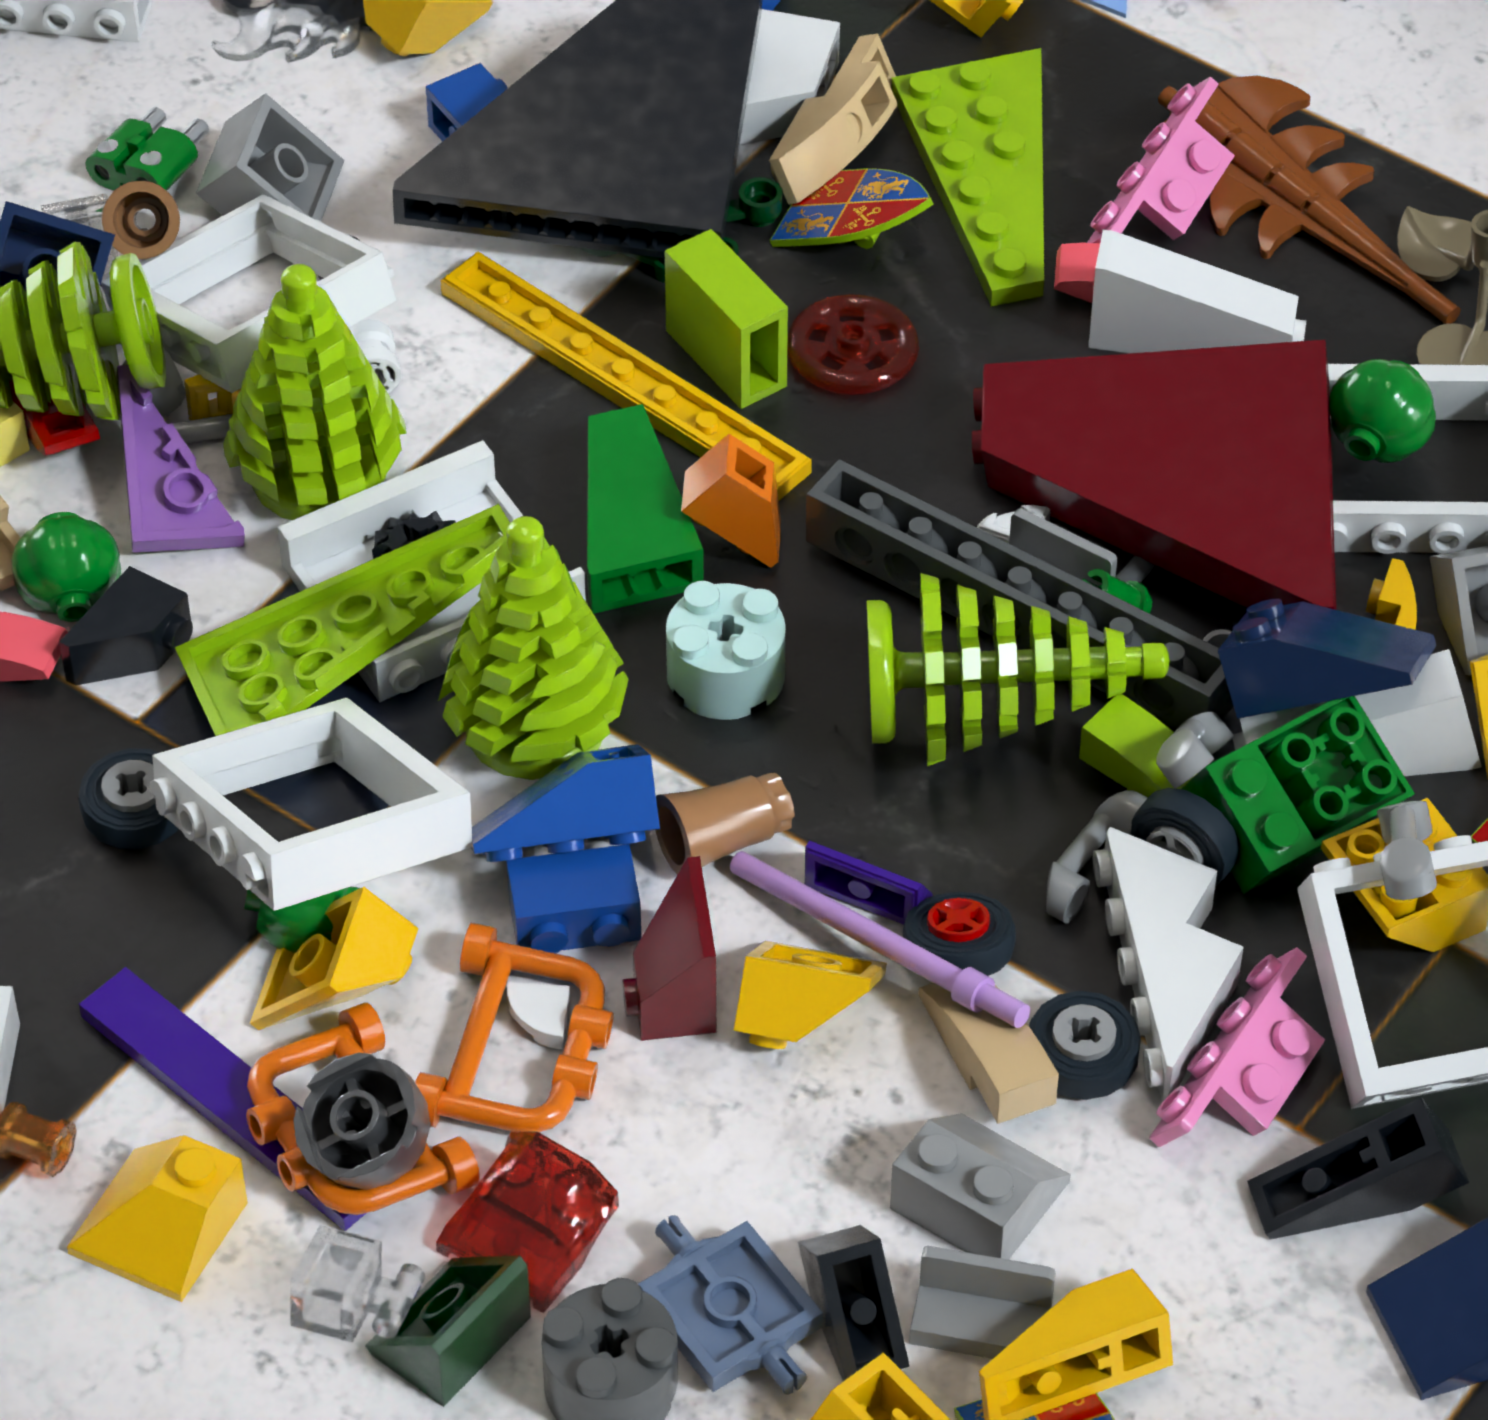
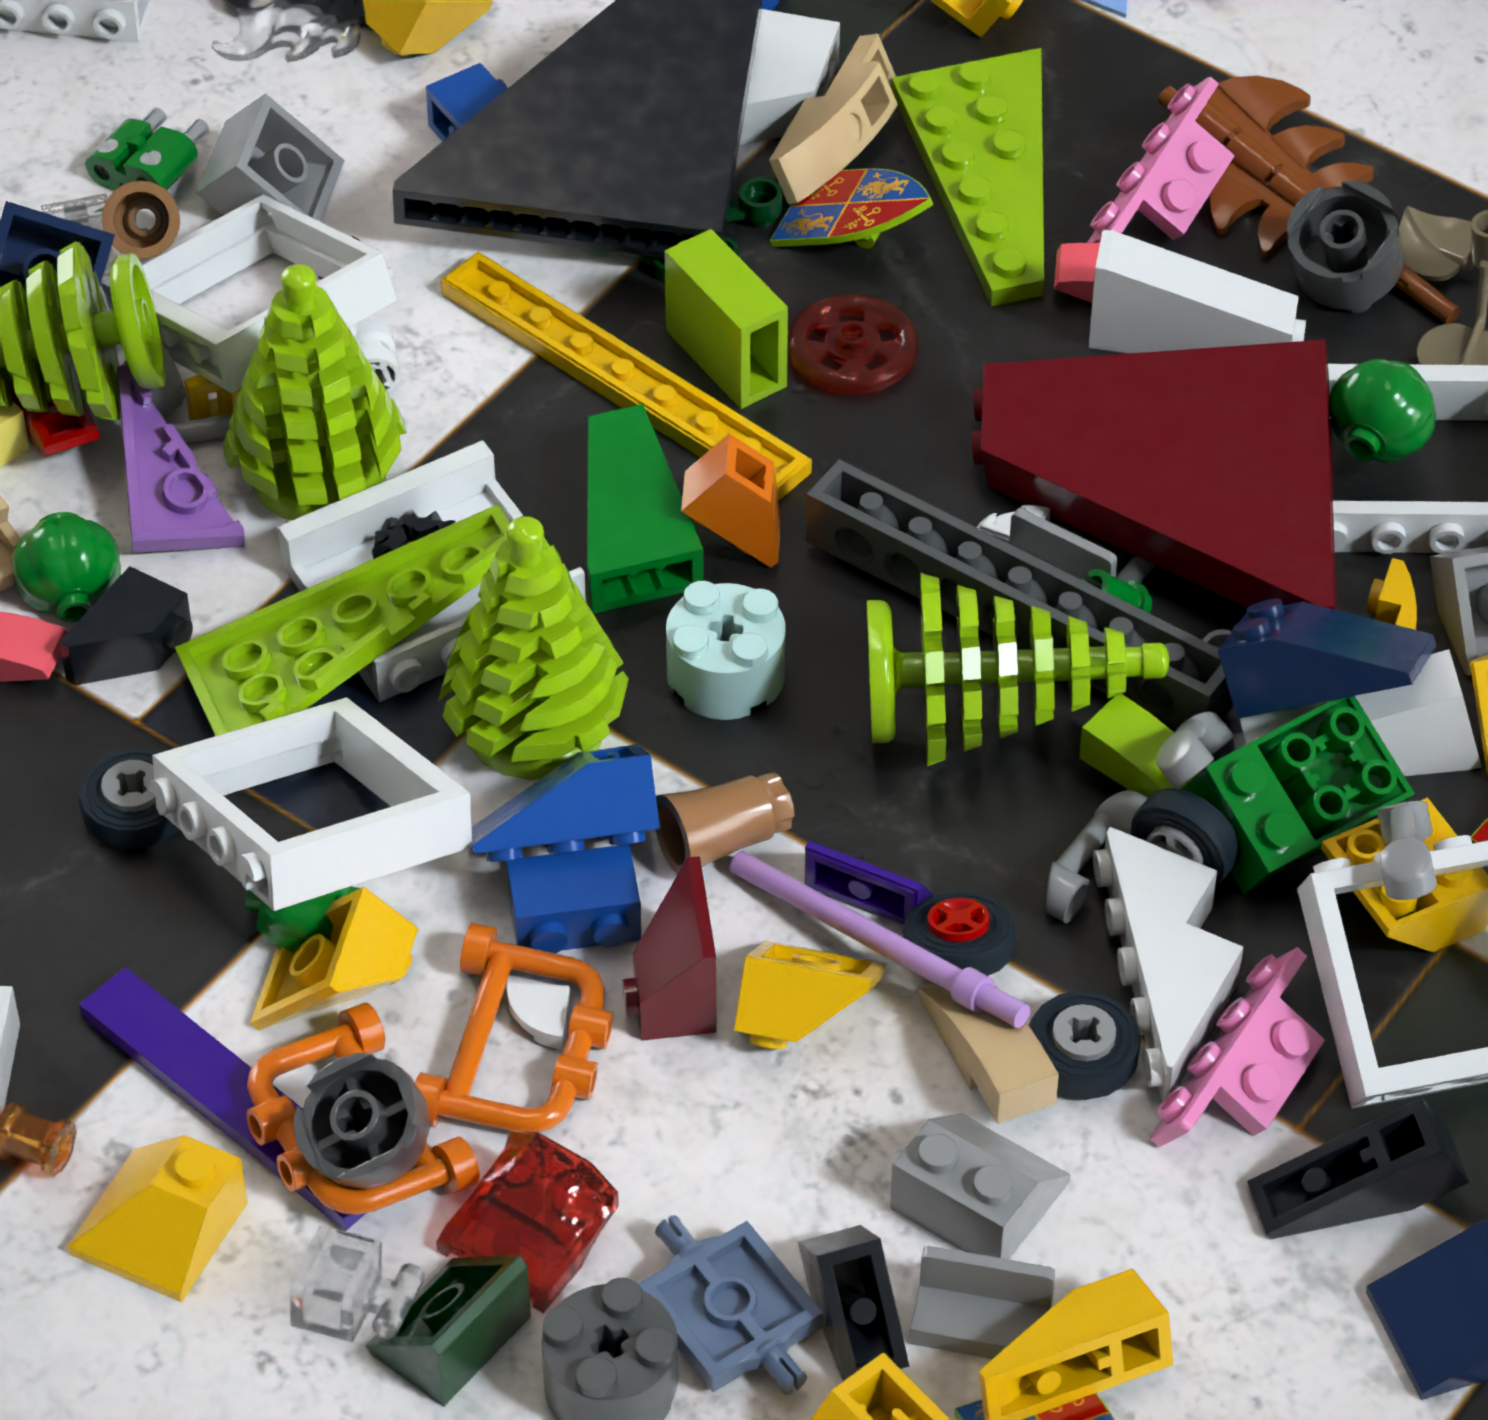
(1345, 246): none -> dark grey brick

